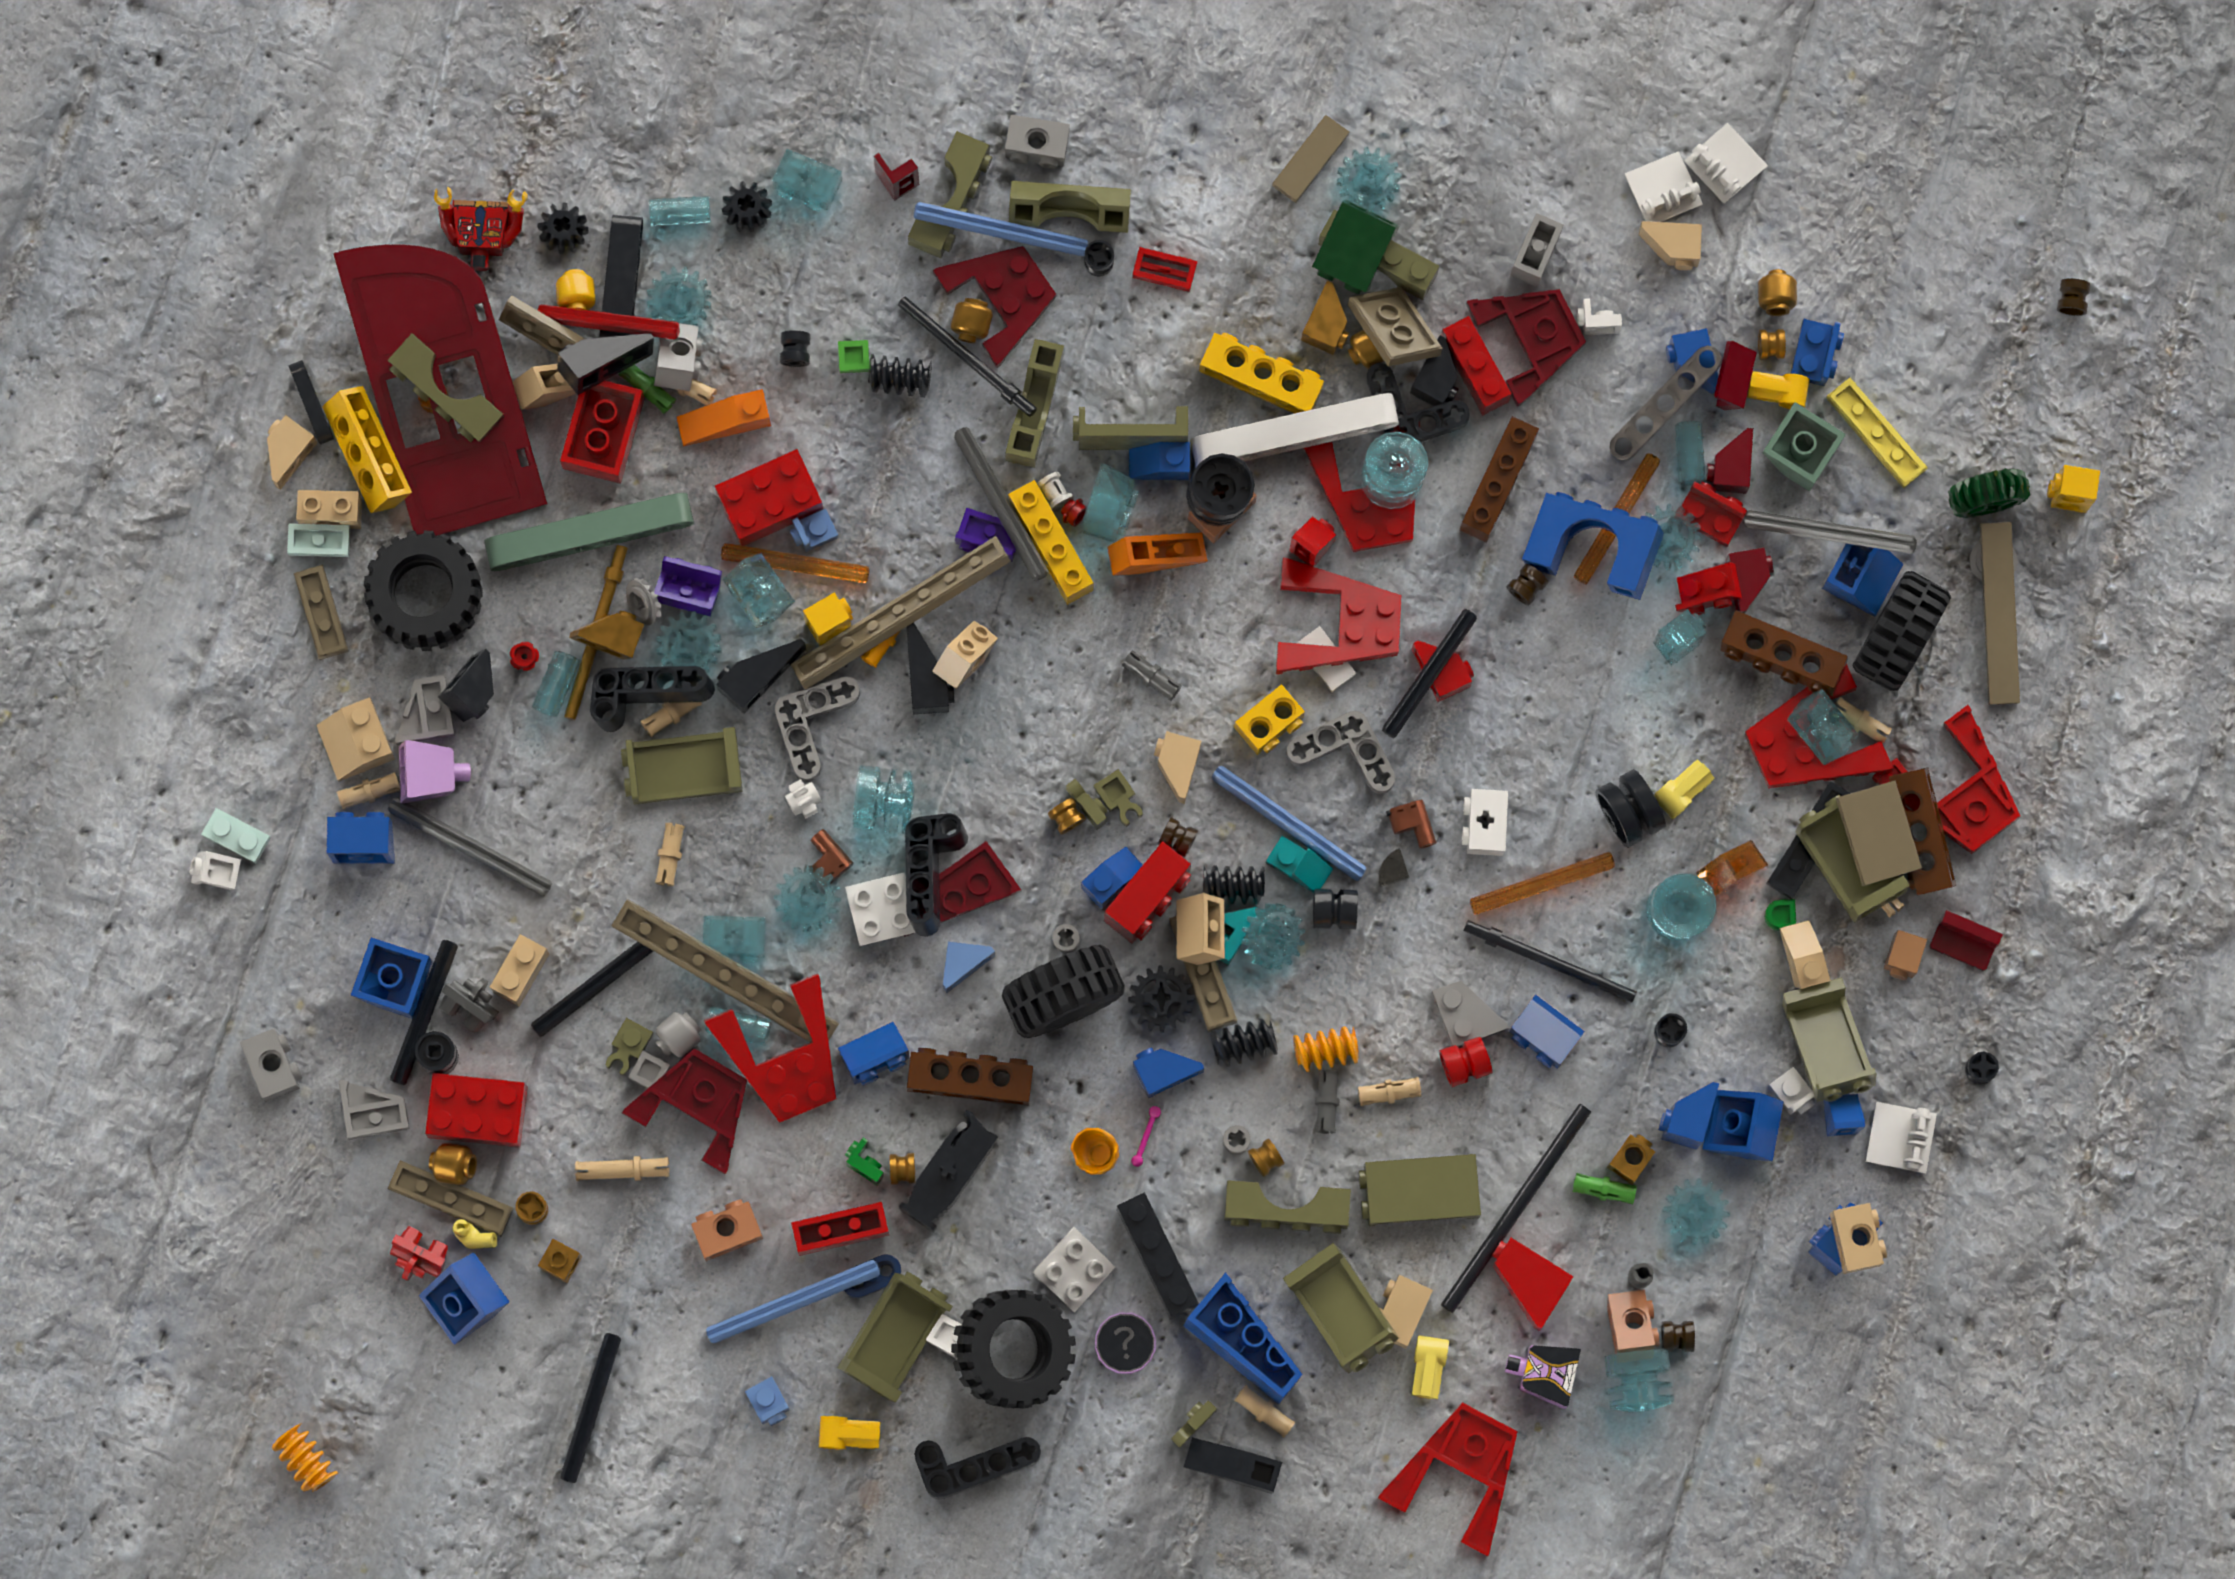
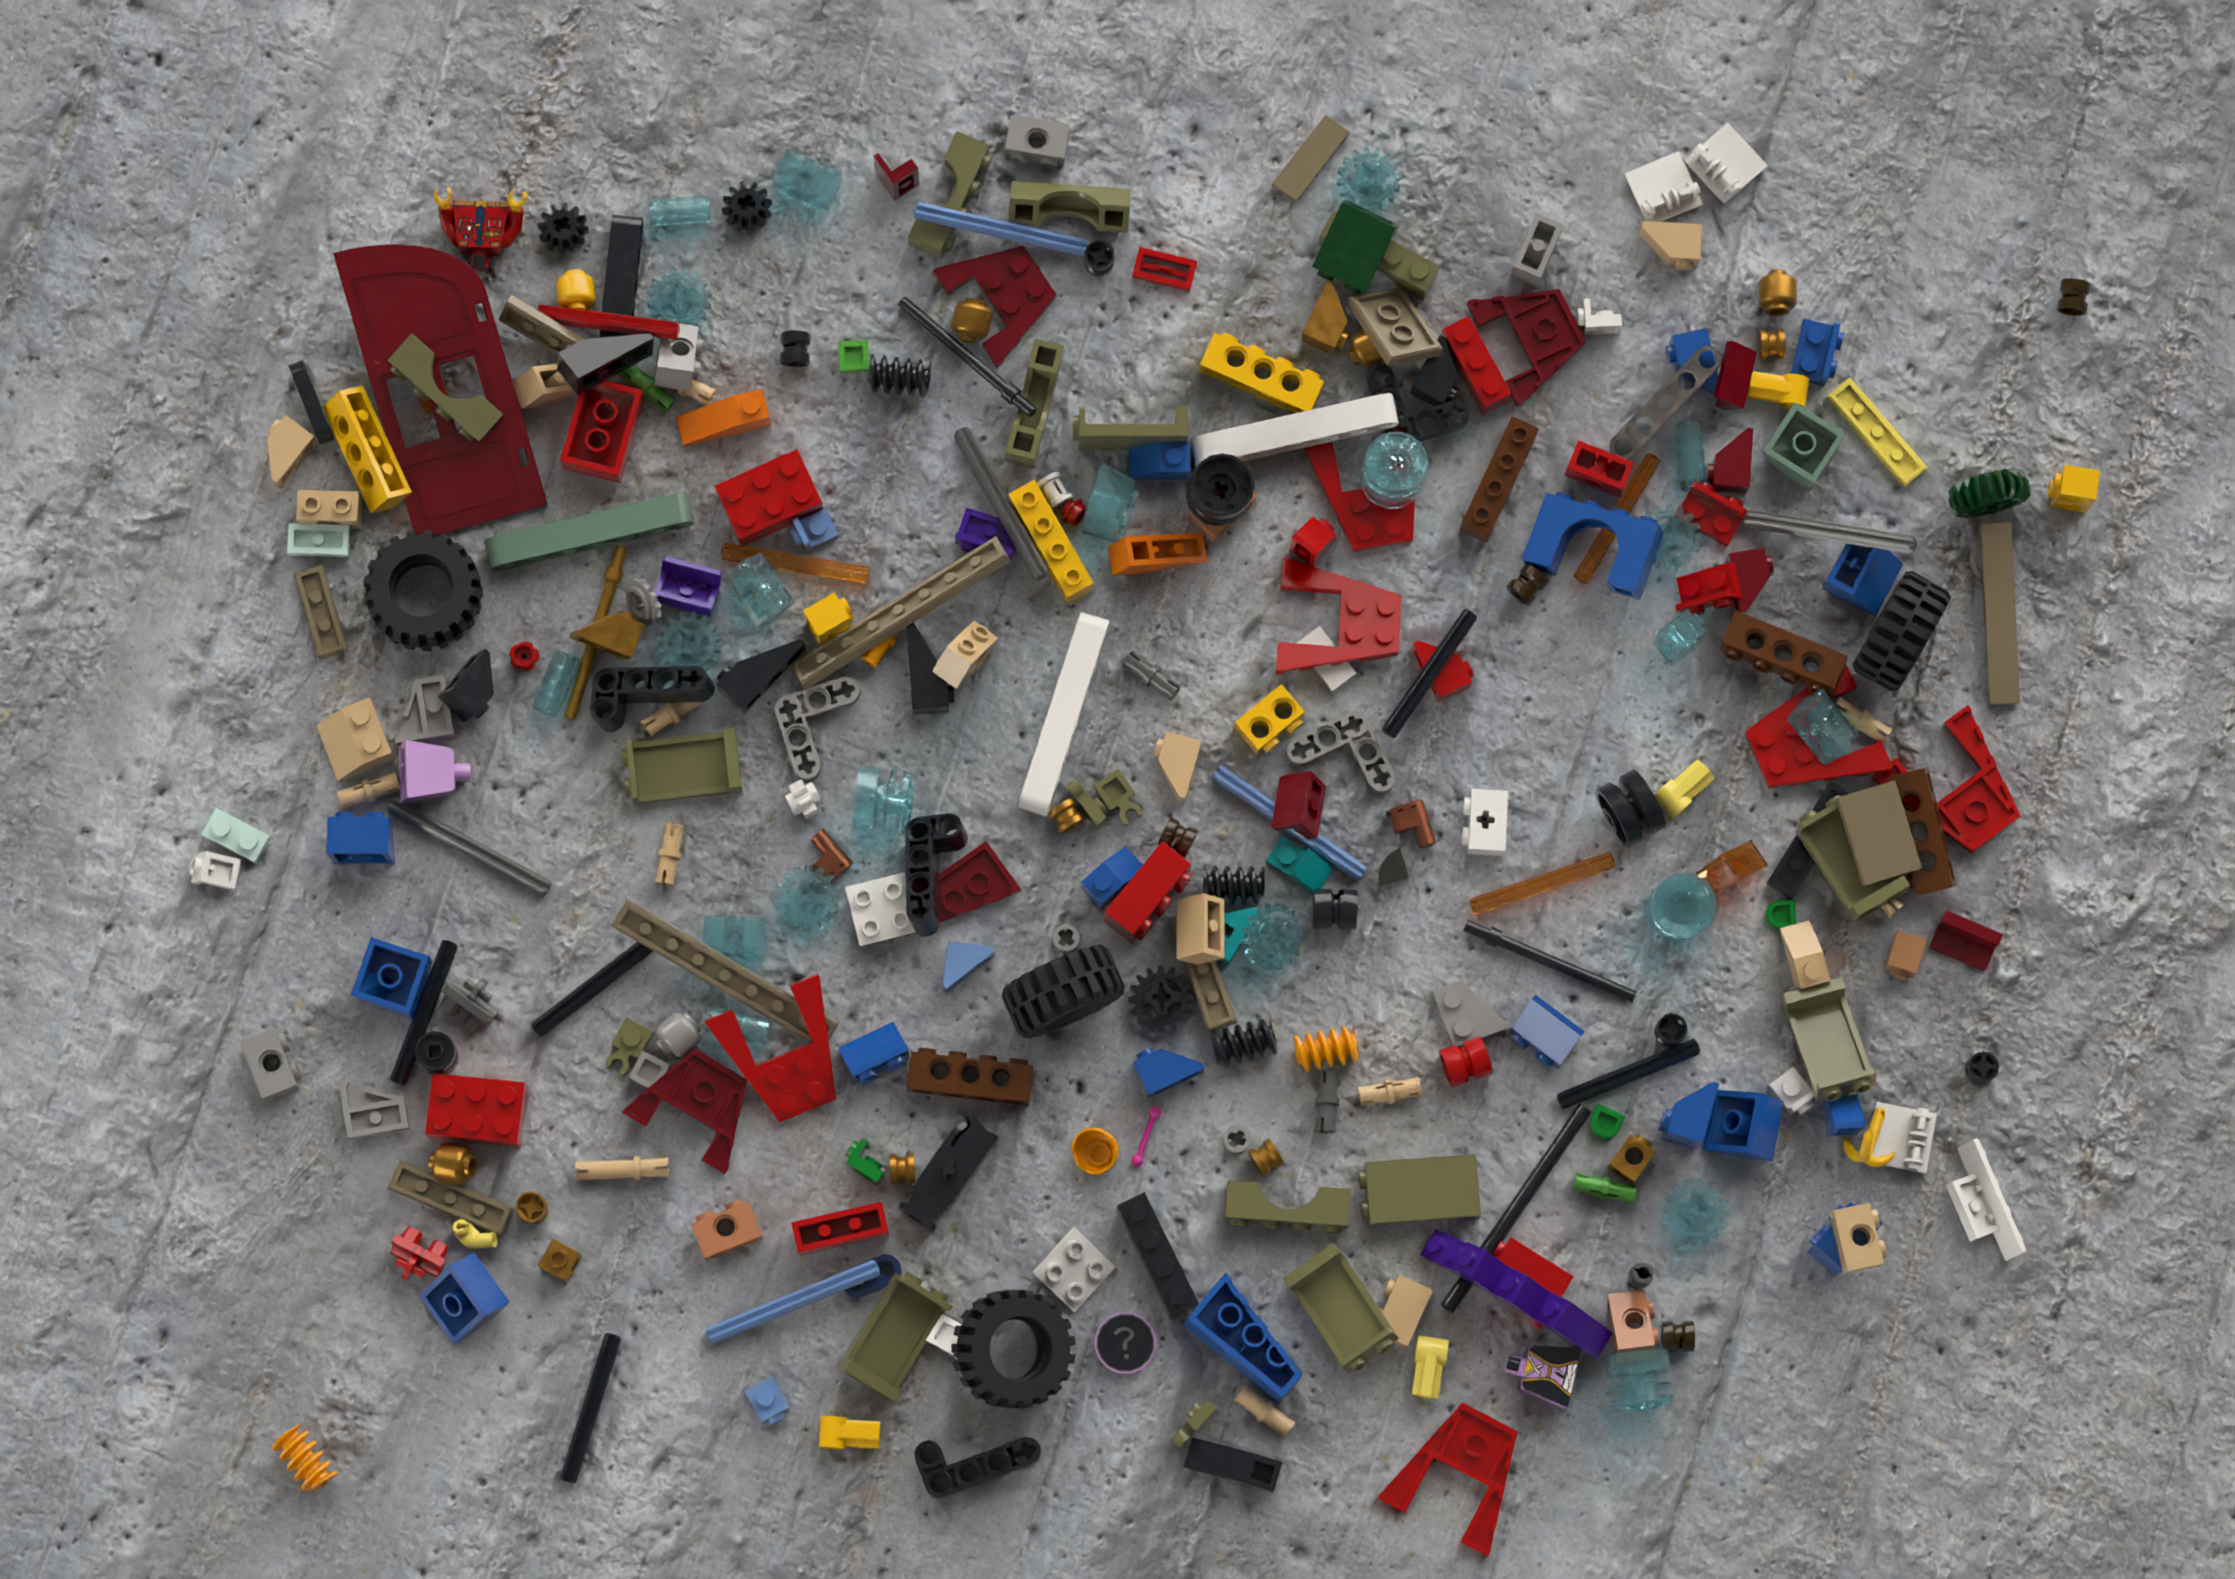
(519, 970): tan brick -> none
(1063, 714): none -> white beam
(1299, 804): none -> dark red panel
(1517, 1291): none -> dark purple arch
(1599, 469): none -> red brick
(1605, 1122): none -> green tile
(1628, 1073): none -> black axle
(1868, 1143): none -> yellow piece
(1982, 1203): none -> white bracket

